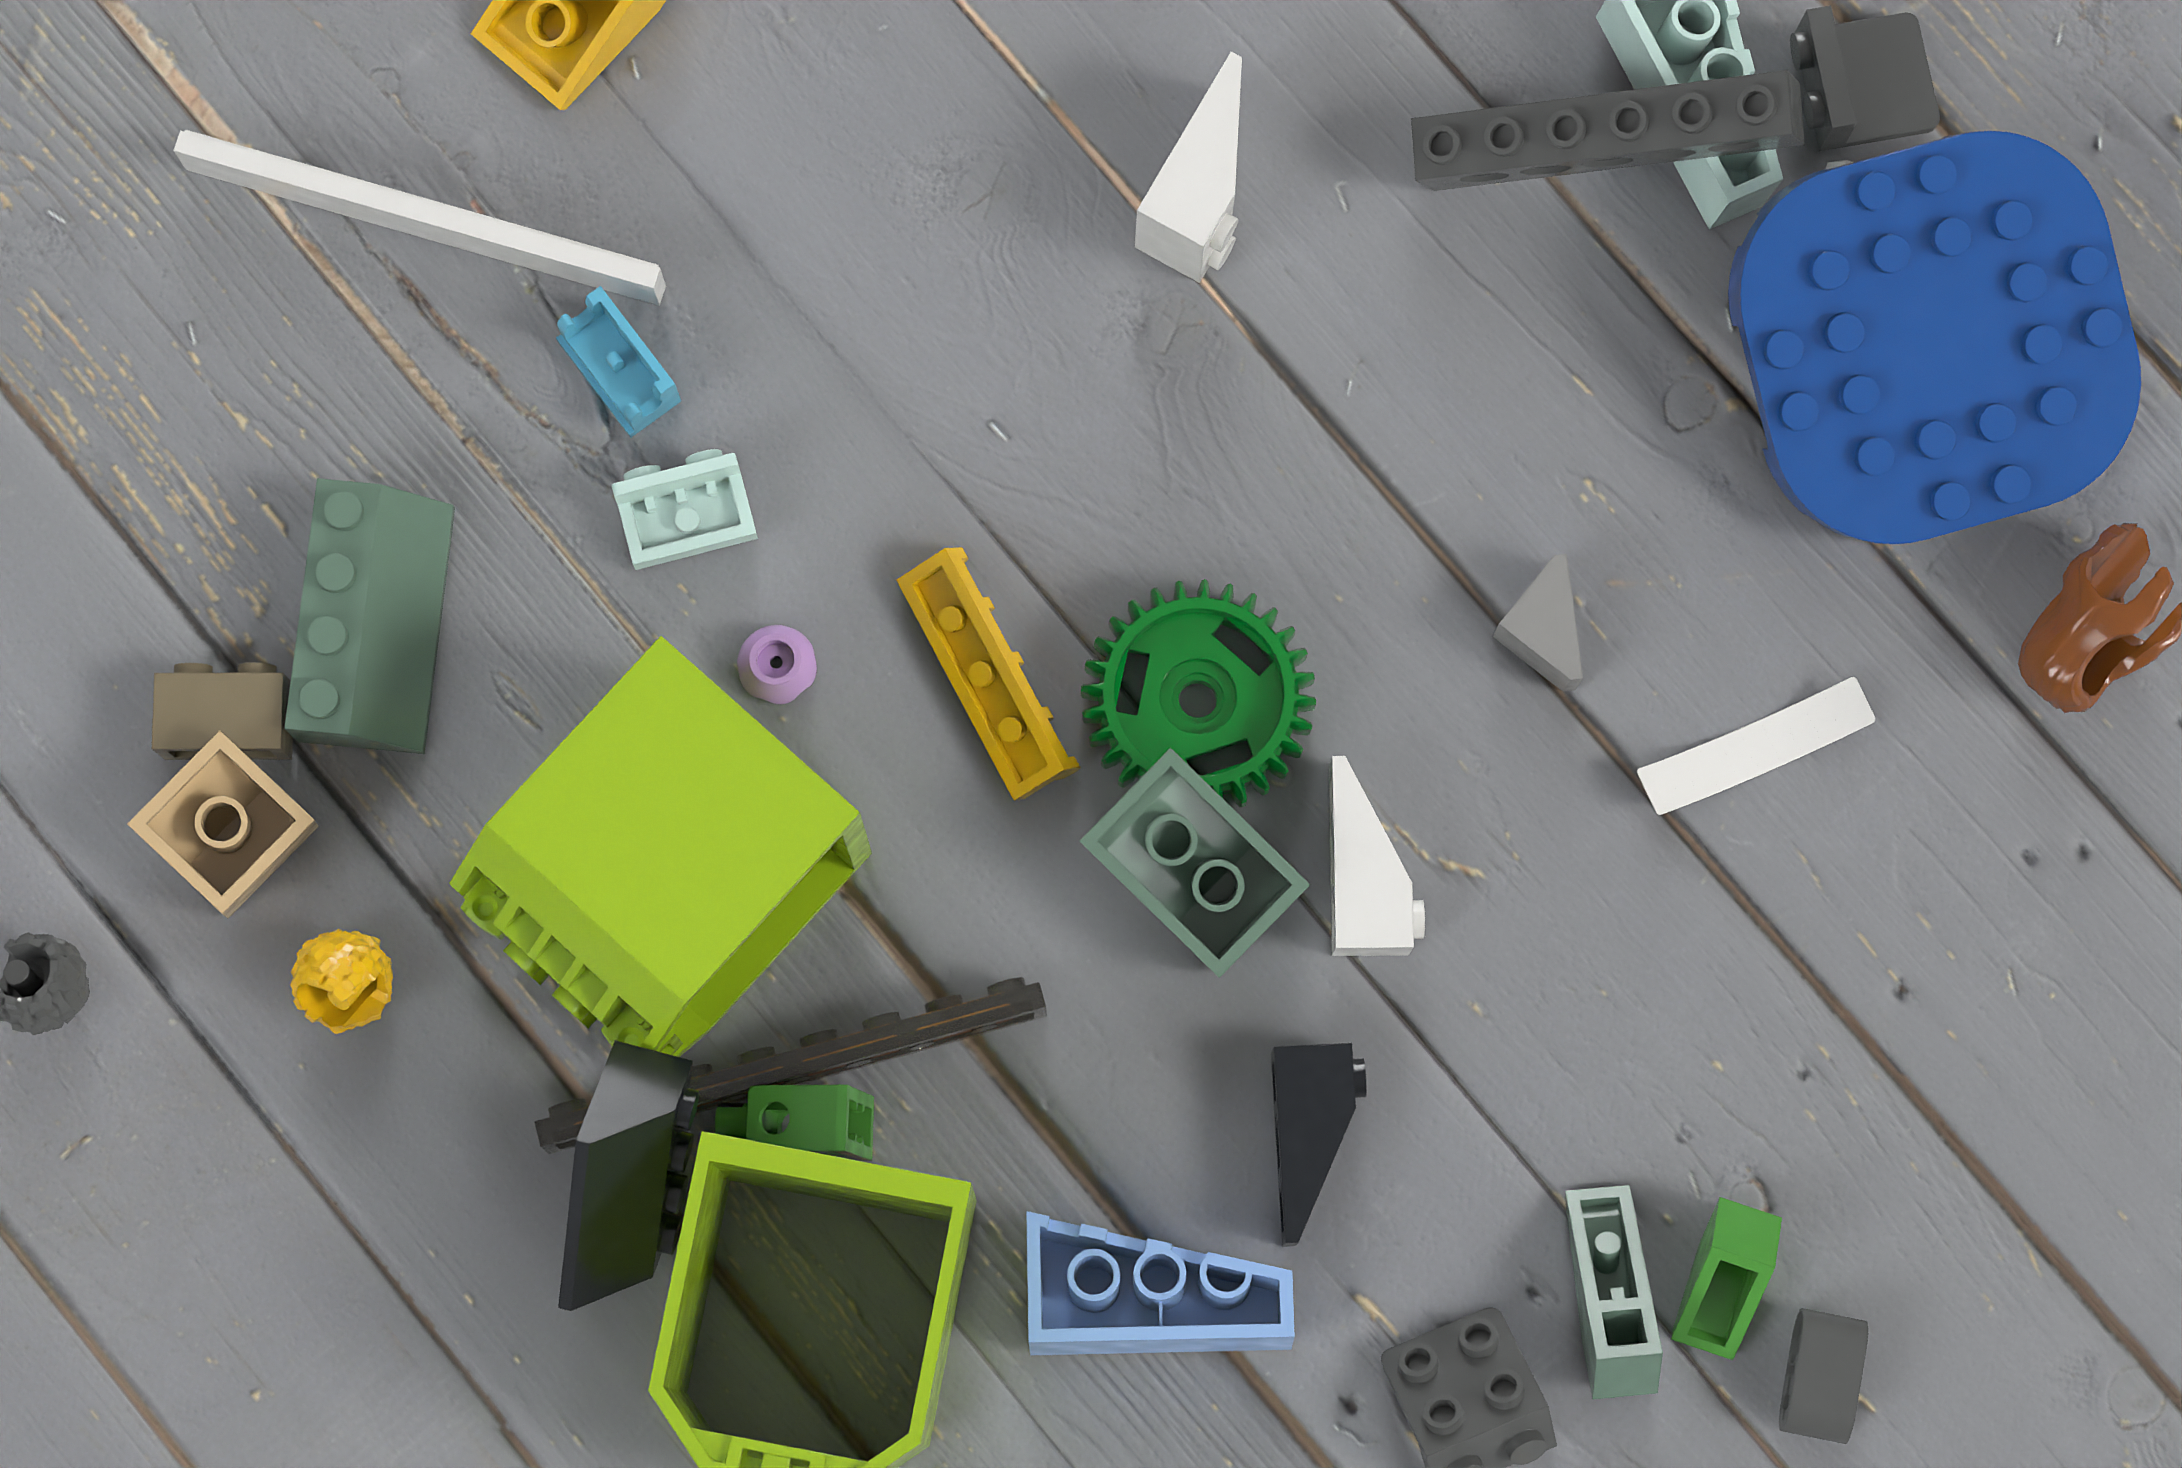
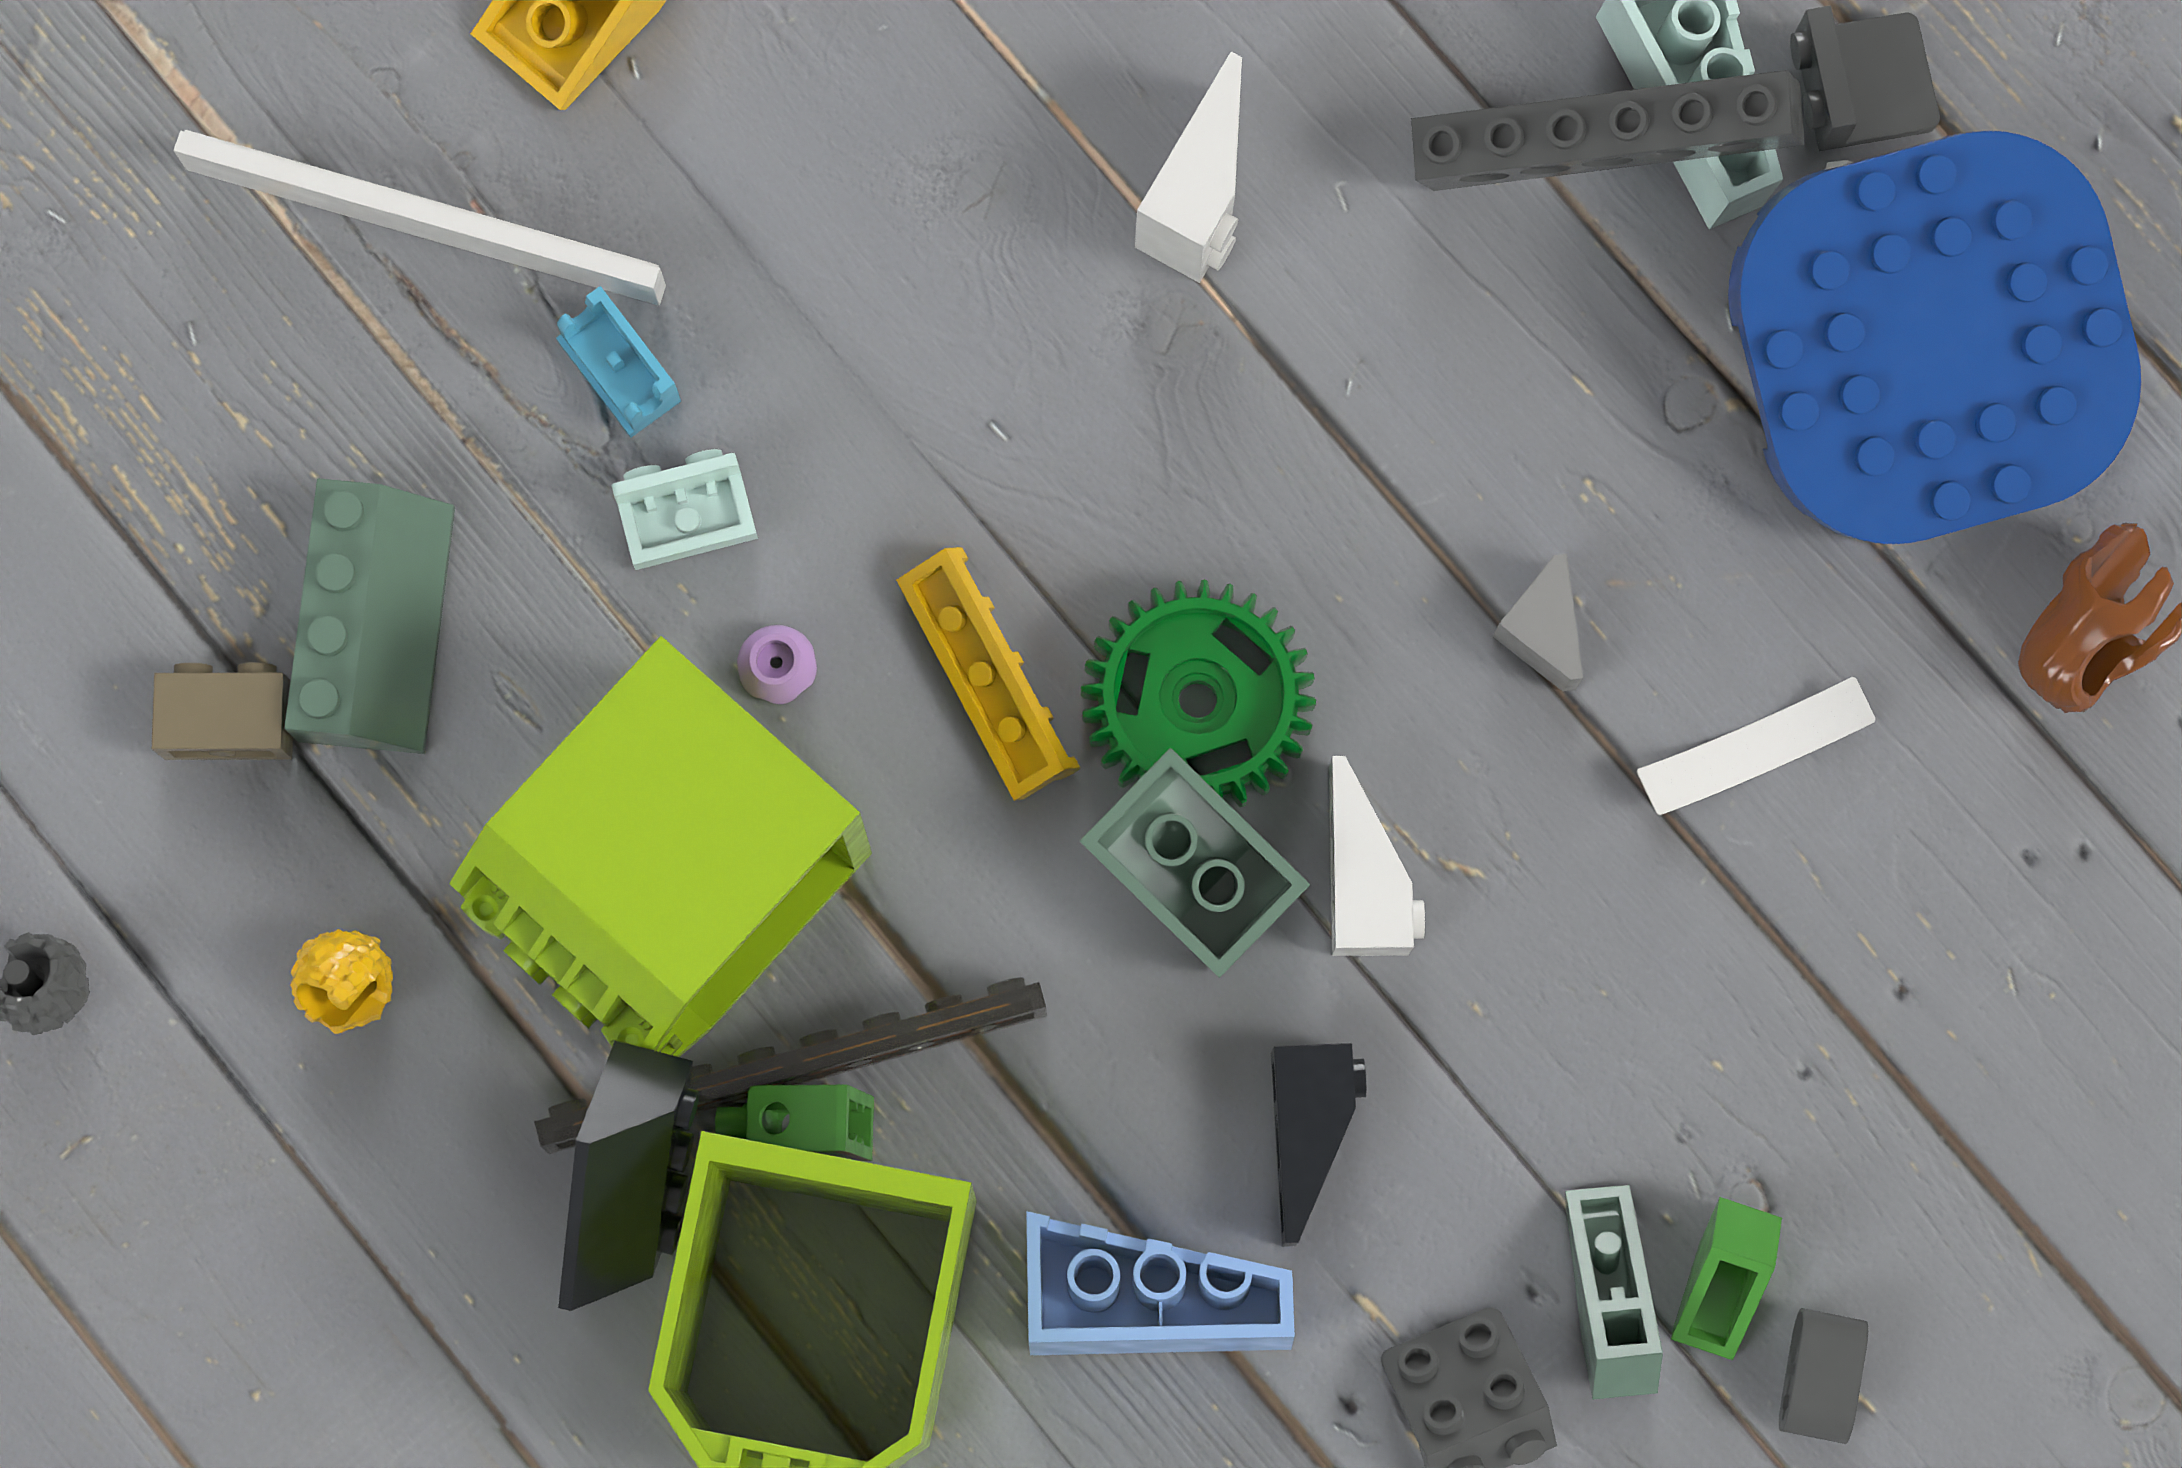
(223, 824): tan slope -> none

